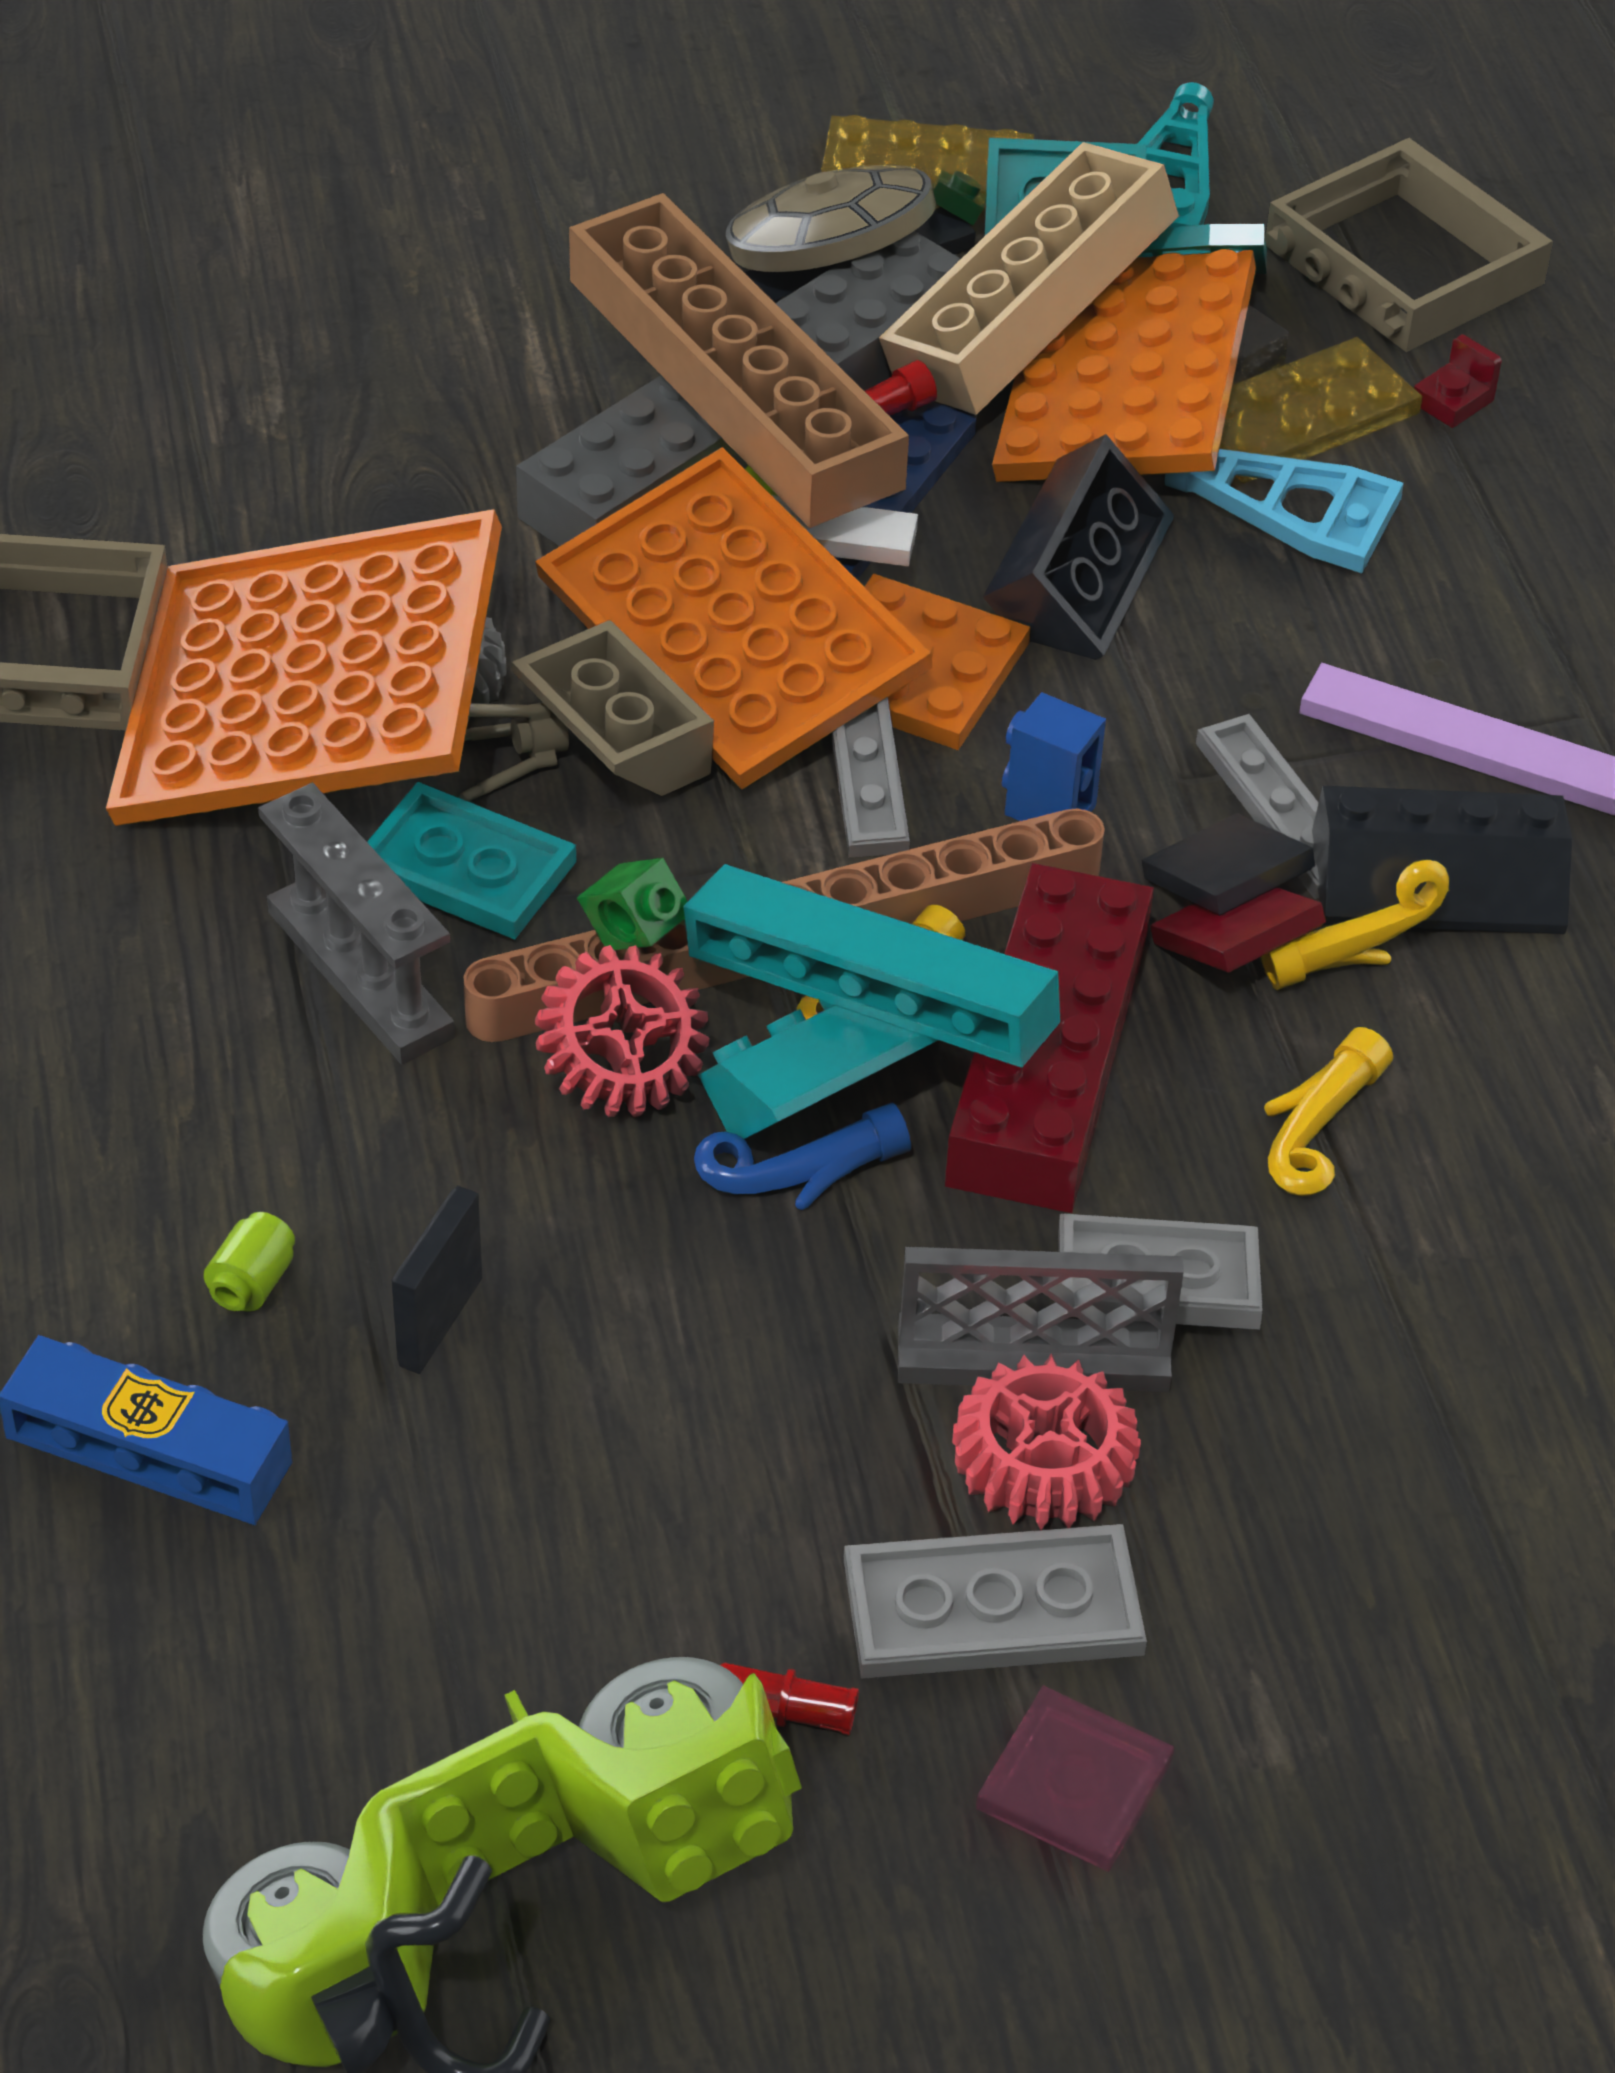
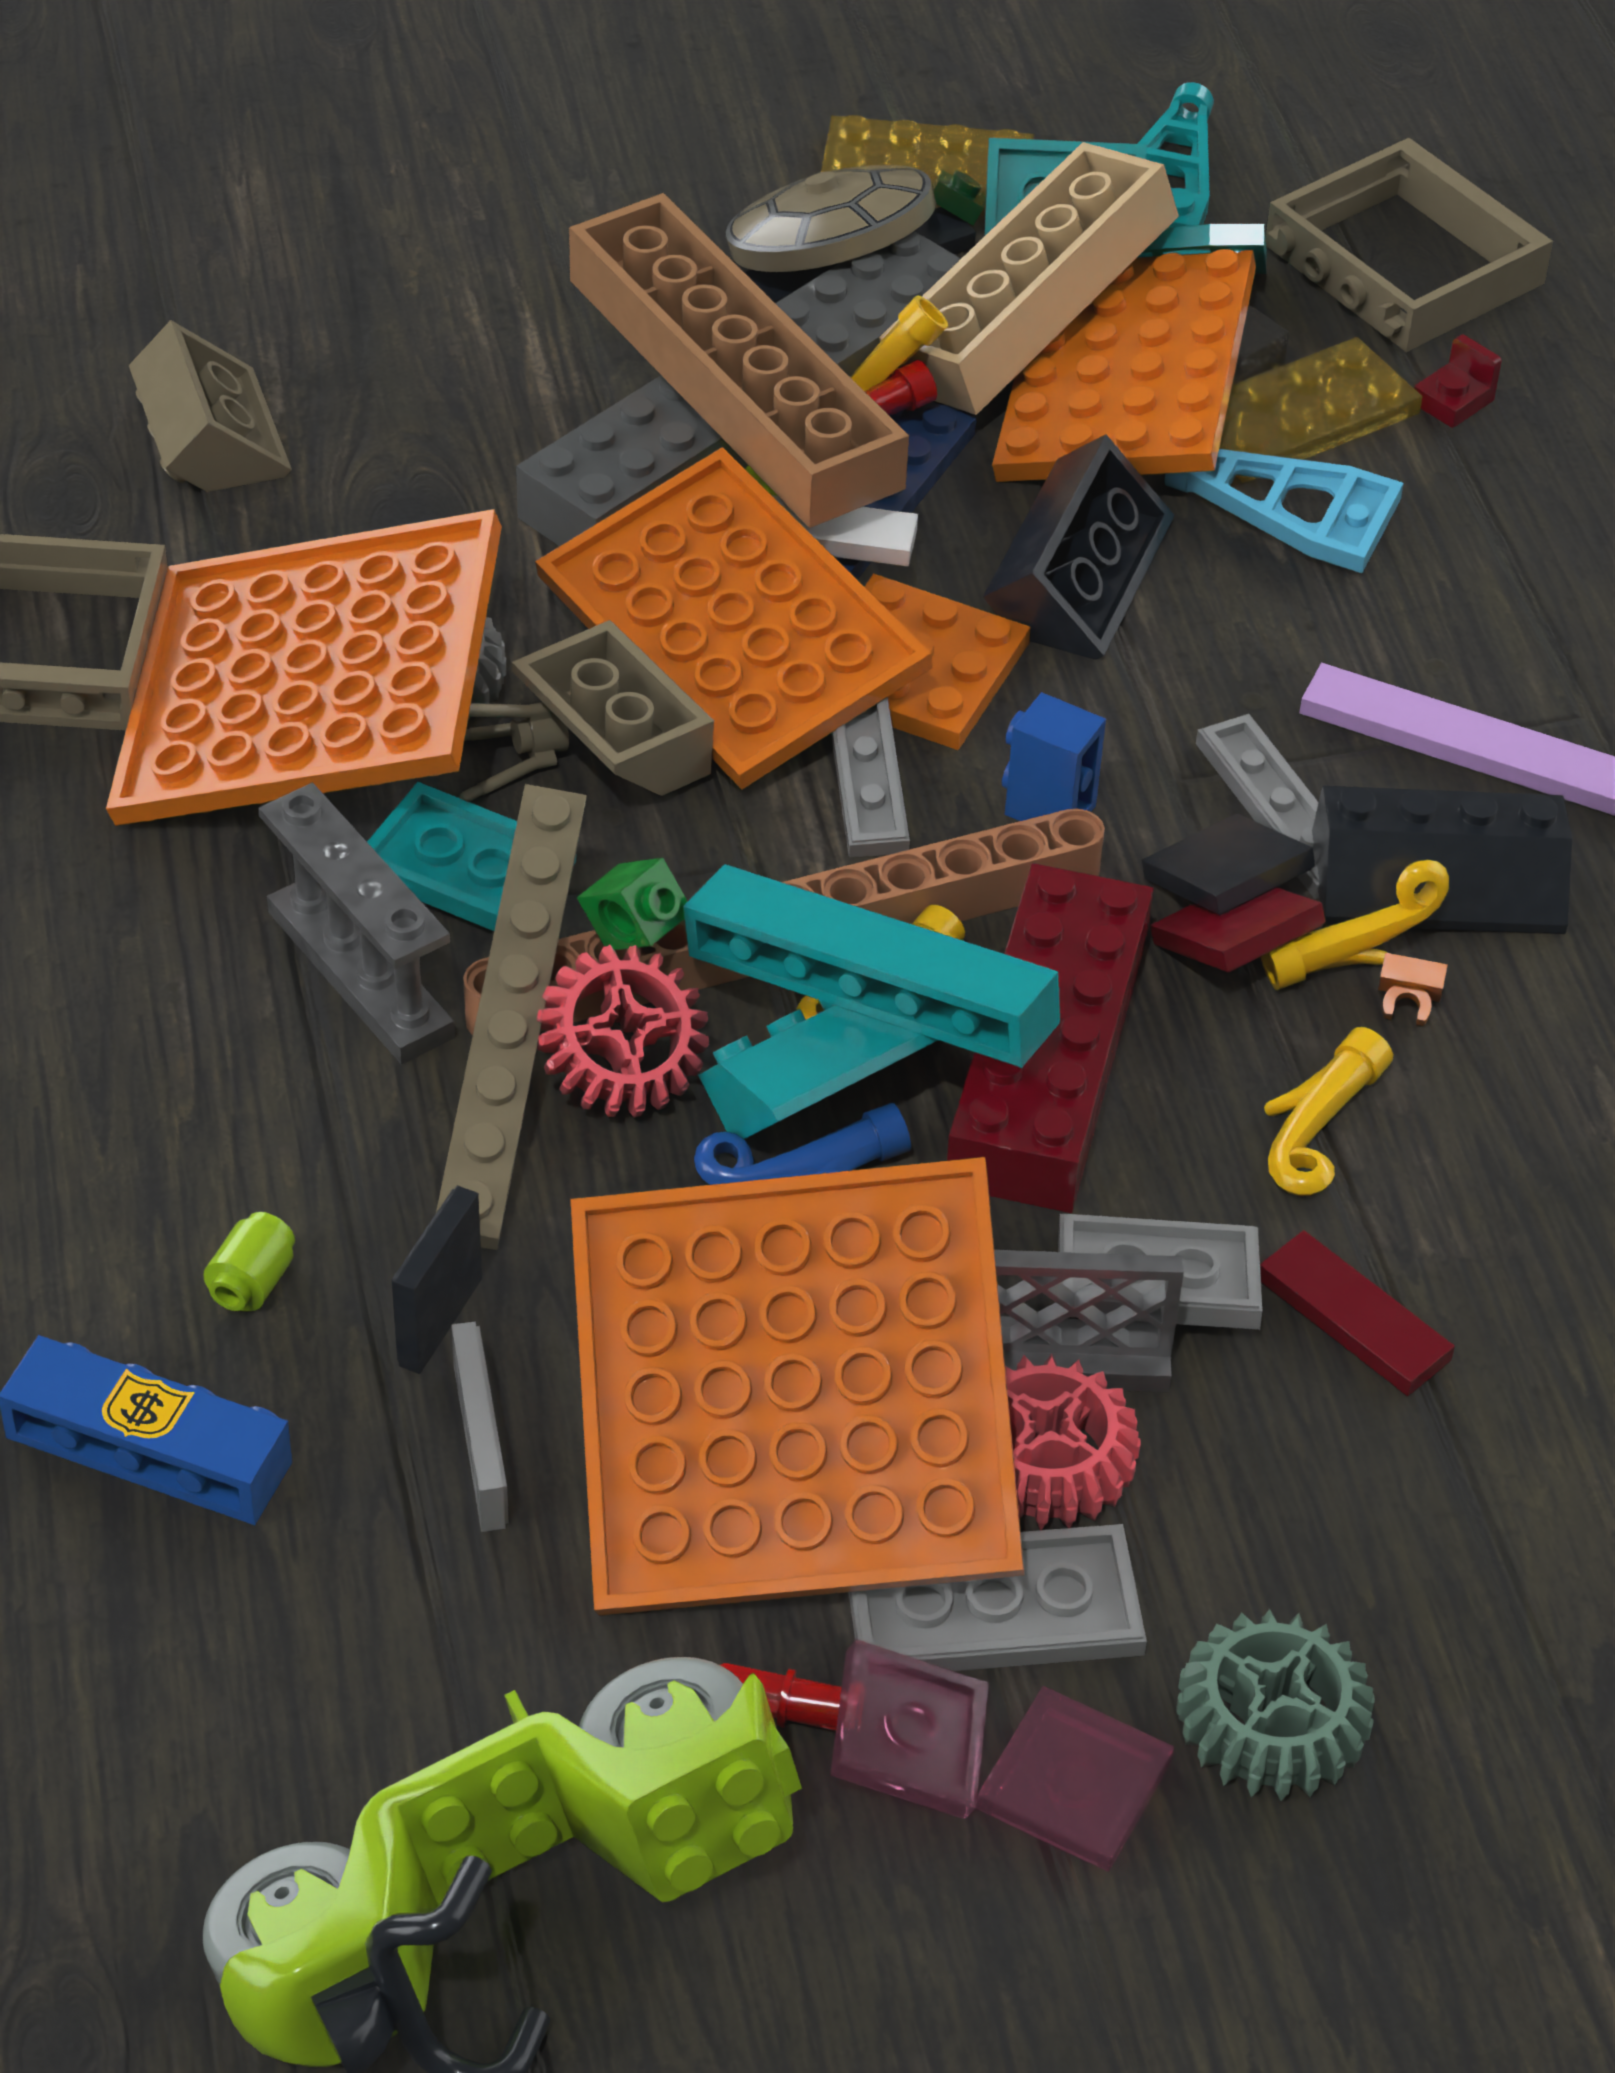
(206, 413): none -> dark tan slope
(480, 1426): none -> light grey tile
(506, 1023): none -> dark tan plate
(794, 1388): none -> orange plate
(910, 1729): none -> clear pink tile
(917, 326): none -> yellow plant
(1286, 1728): none -> sand green gear
(1356, 1312): none -> dark red tile
(1411, 979): none -> orange tile

